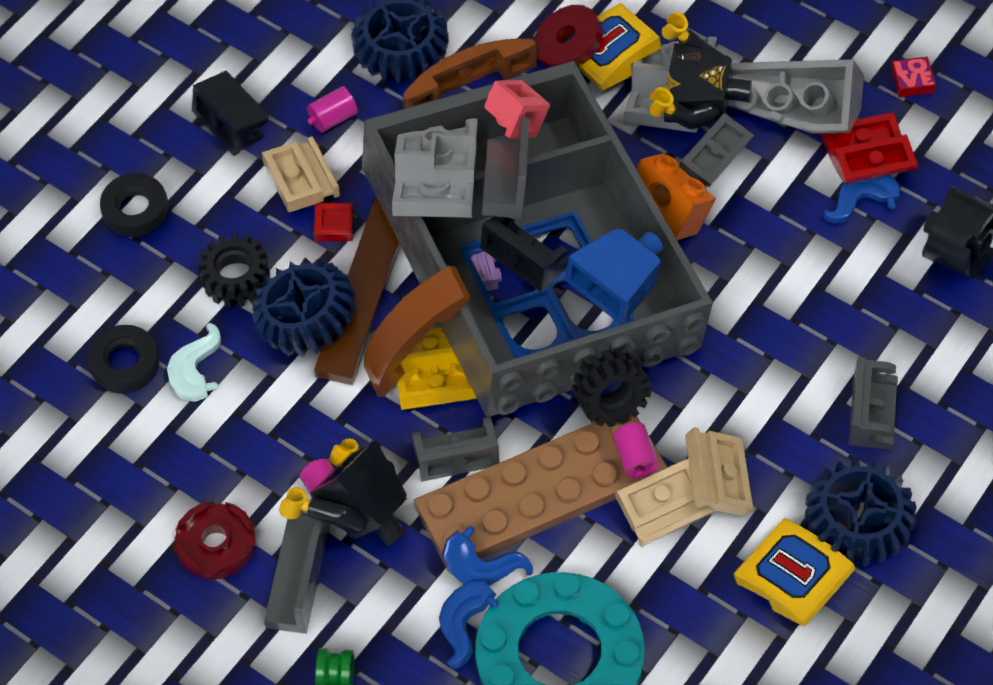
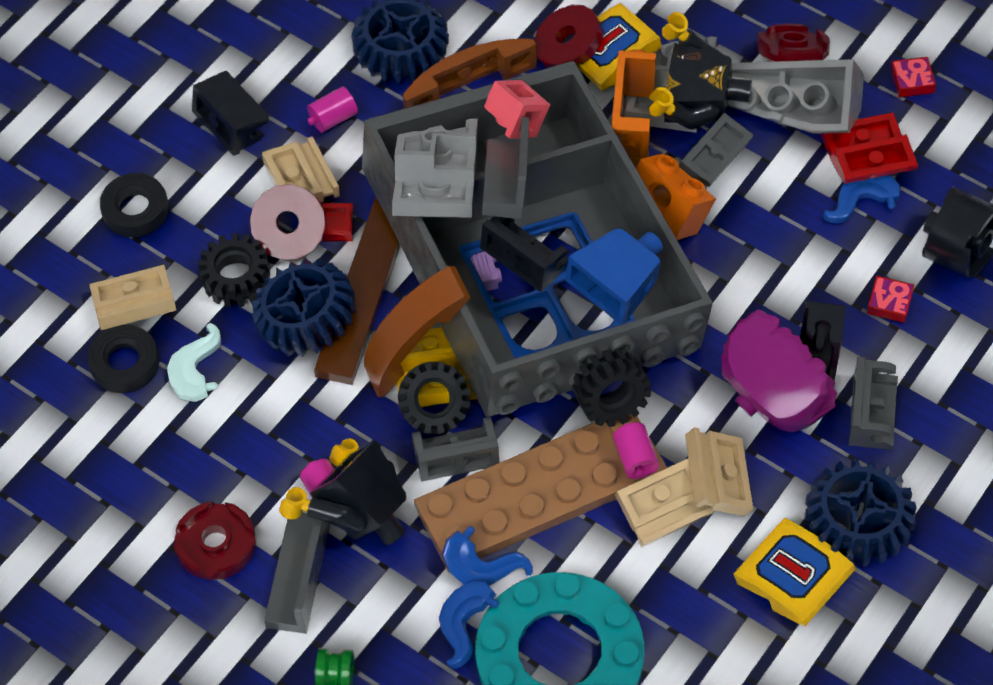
(132, 297): none -> tan plate
(267, 213): none -> tile
(451, 415): none -> black tyre
(633, 78): none -> orange panel
(776, 374): none -> magenta animal
(792, 43): none -> dark red tile
(823, 332): none -> black hinge
(890, 299): none -> tile

